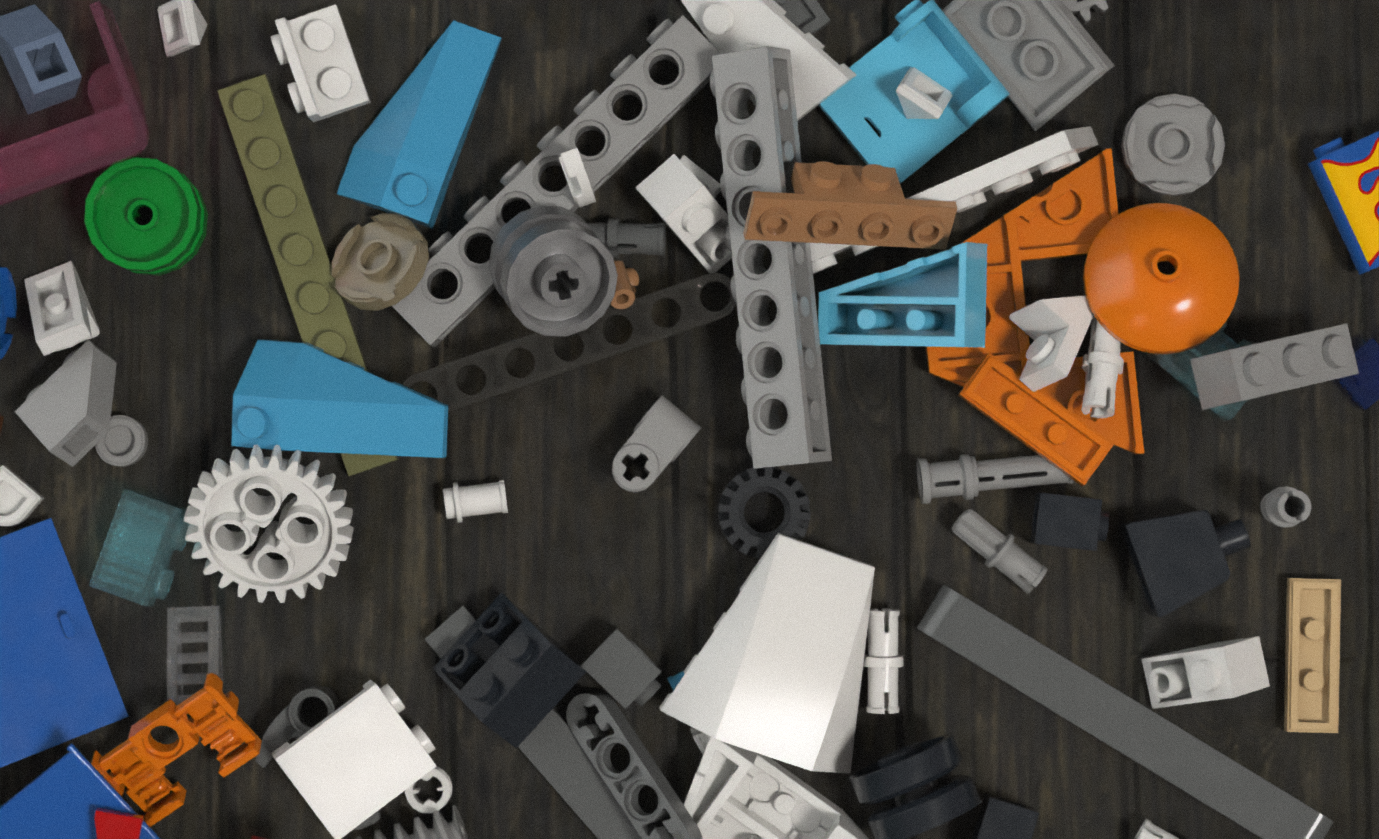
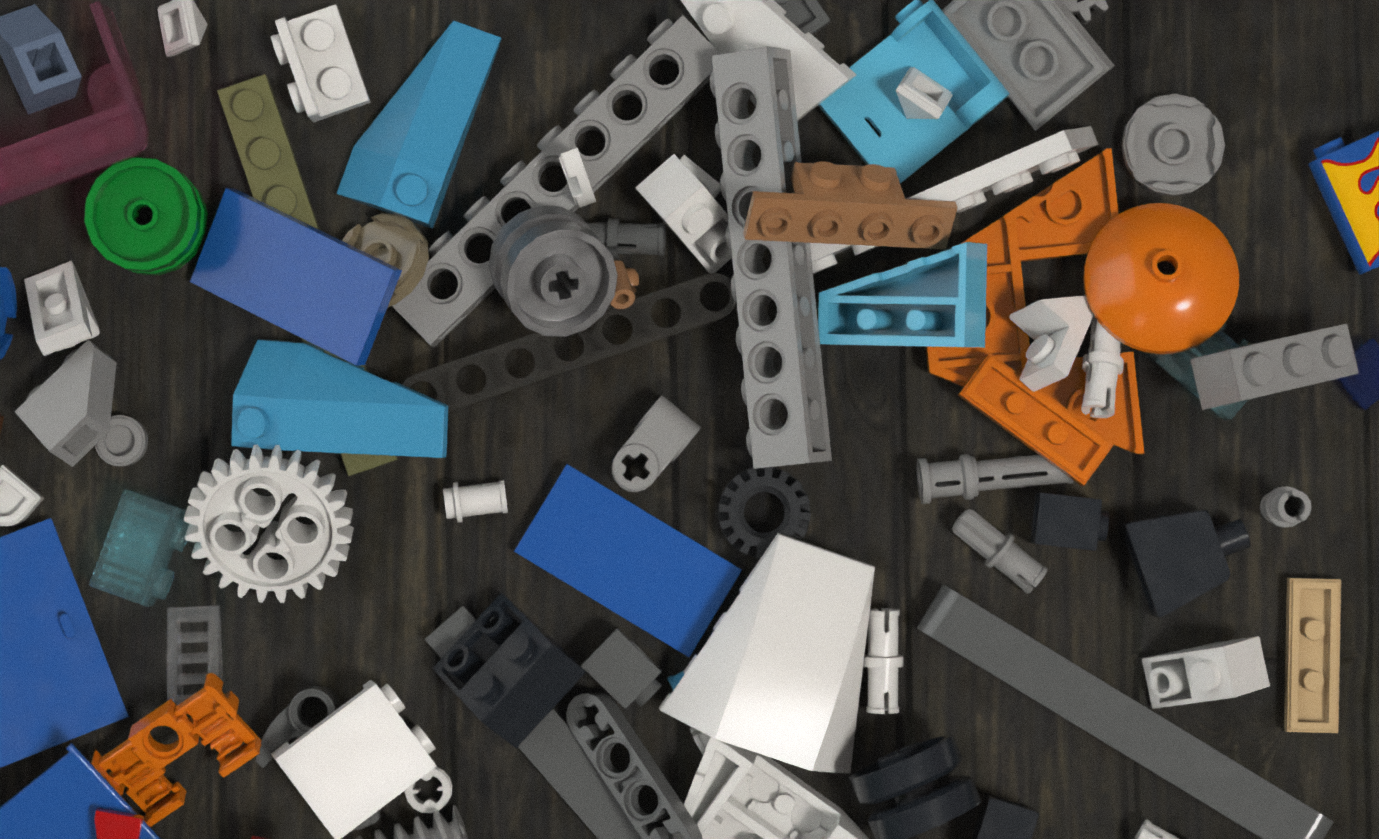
(295, 276): none -> blue tile
(628, 560): none -> blue tile

